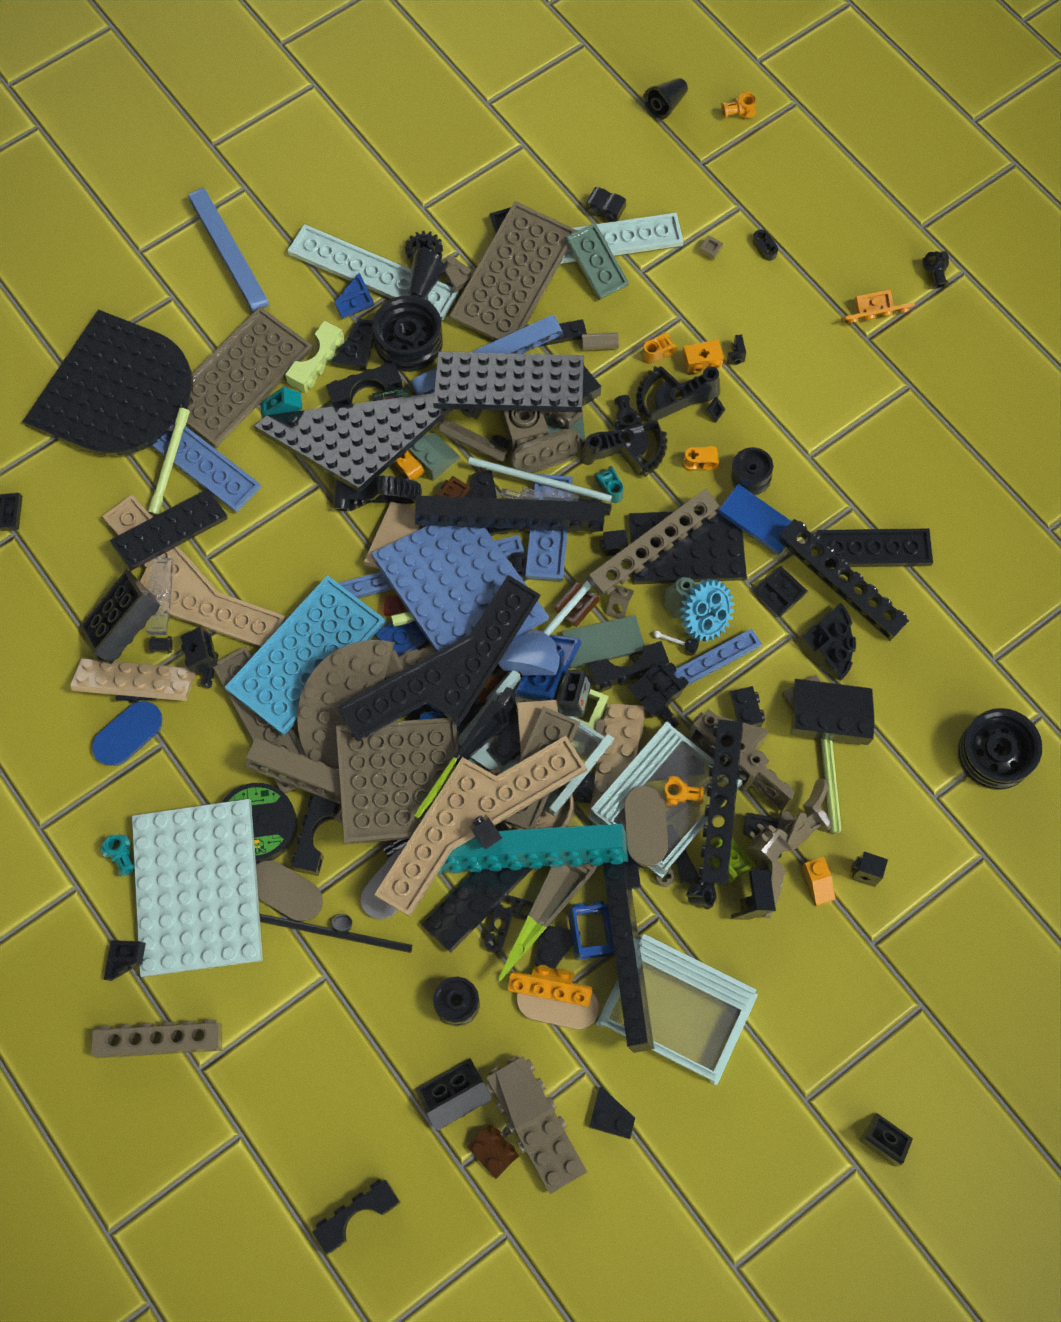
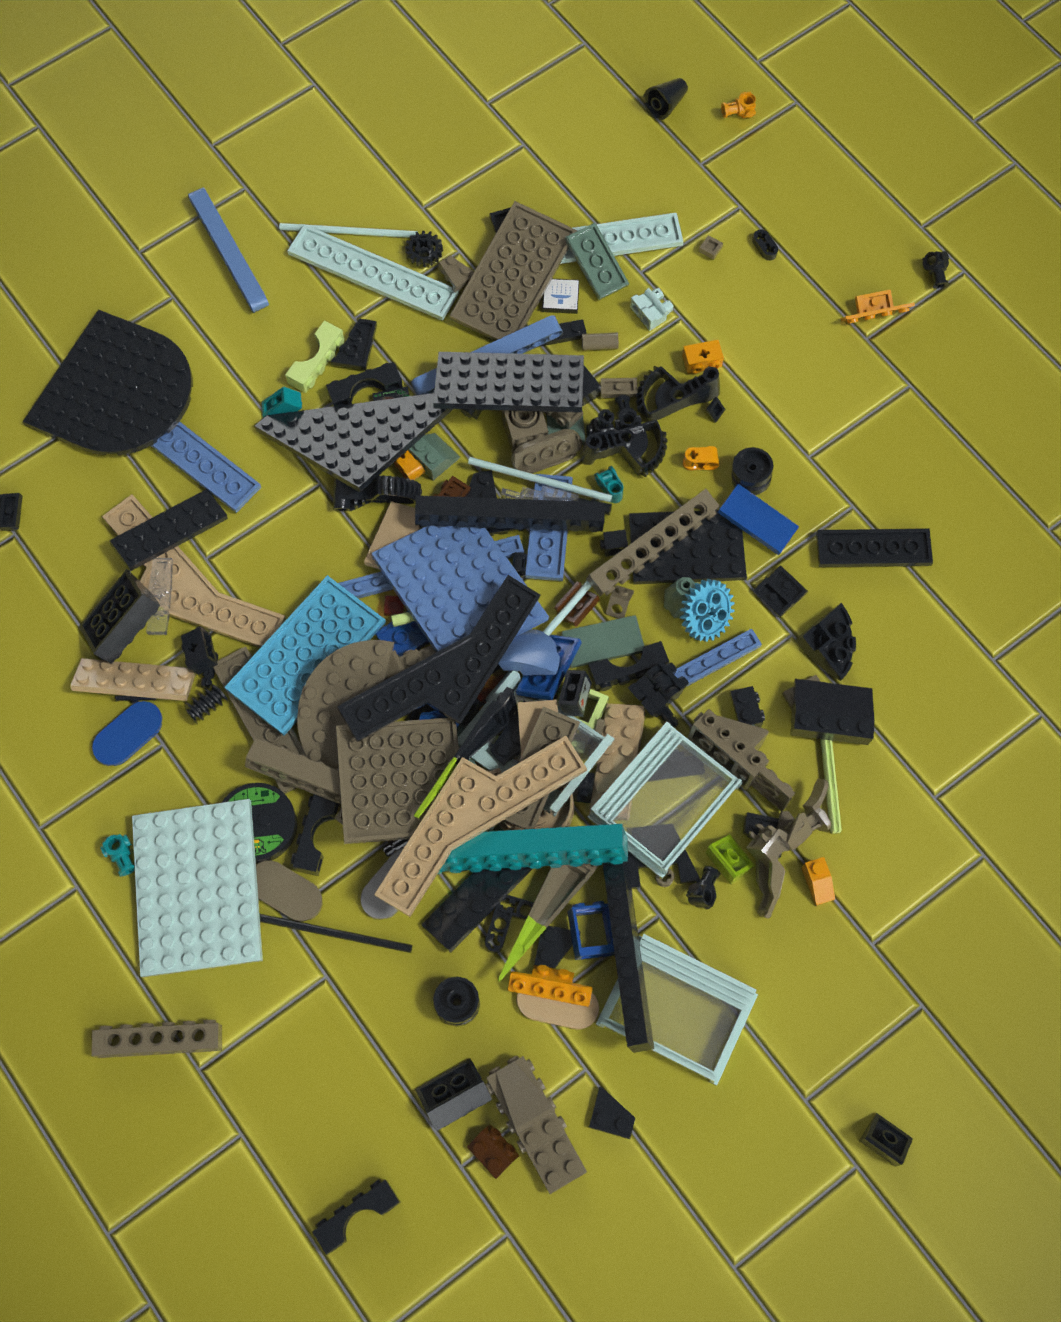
(123, 957): black wing -> none
(157, 499): yellowish green piece -> none
(161, 644): black bush -> none
(205, 702): none -> black piece
(242, 374): dark tan plate -> none
(342, 923): black piece -> none
(350, 230): none -> light aqua piece
(354, 298): blue wing -> none
(408, 341): black wheel -> none
(425, 273): black cone -> none
(473, 439): dark tan plate -> none
(485, 831): black brick -> none
(499, 441): black piece -> none
(561, 296): none -> white tile
(601, 423): none -> black connector
(605, 204): black brick -> none
(618, 386): none -> dark tan plate
(646, 826): dark tan tile -> none
(650, 308): none -> light aqua hips
(660, 347): light orange piece -> none
(684, 792): light orange connector -> none
(690, 645): hinge -> none
(733, 730): black brick -> none
(738, 352): black bracket -> none
(762, 897): black panel -> none
(845, 590): black brick -> none
(868, 869): black brick -> none
(1019, 730): black wheel -> none

